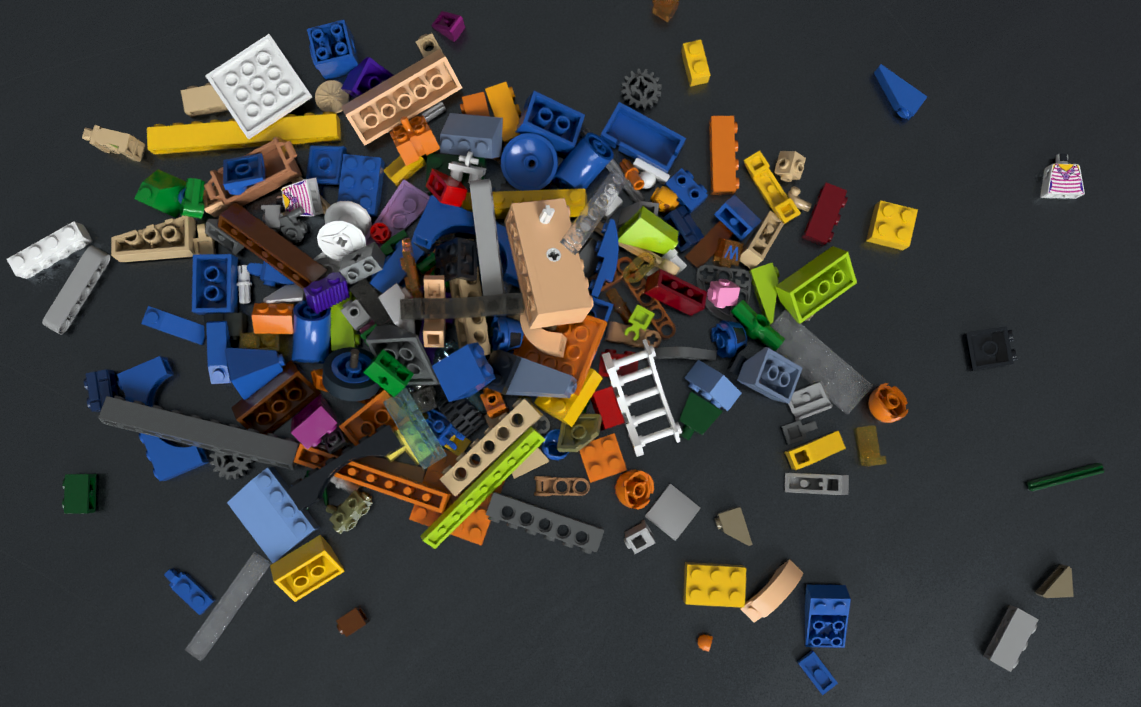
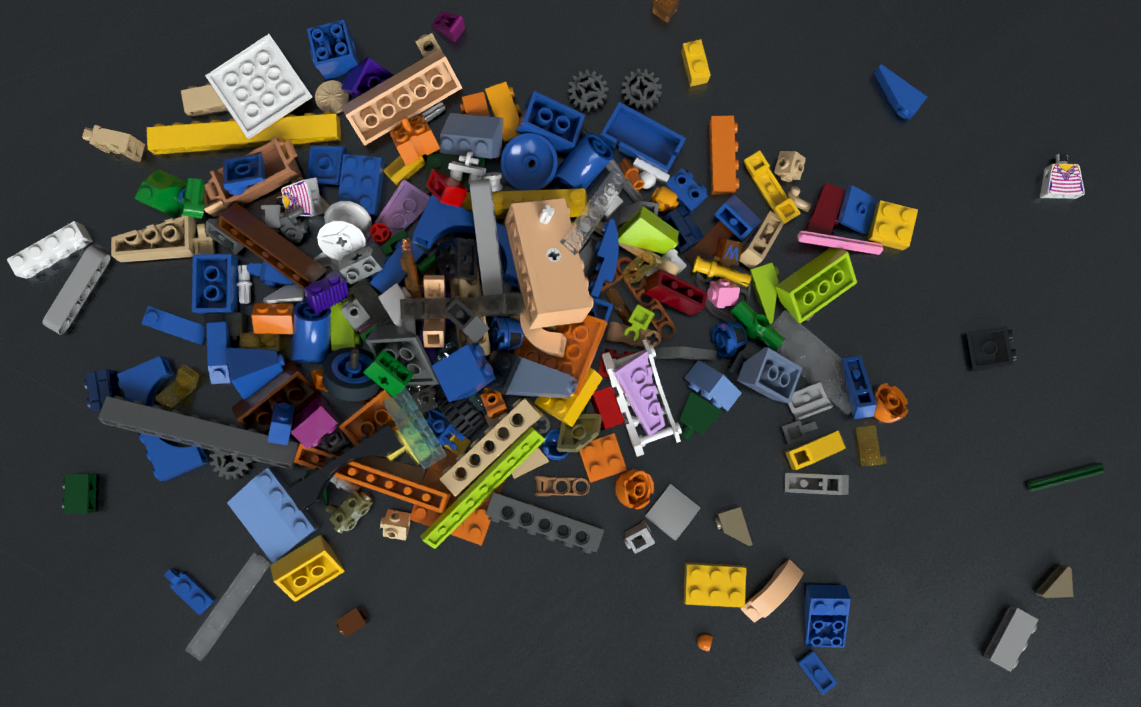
(183, 385): none -> clear yellow bracket
(281, 423): none -> blue brick
(395, 524): none -> tan brick
(466, 320): none -> dark grey slope
(495, 180): none -> white wheel
(580, 87): none -> dark grey gear
(638, 386): none -> lavender wing
(713, 269): none -> yellow pin
(839, 242): none -> bright pink axle
(857, 209): none -> blue plate
(858, 388): none -> blue slope

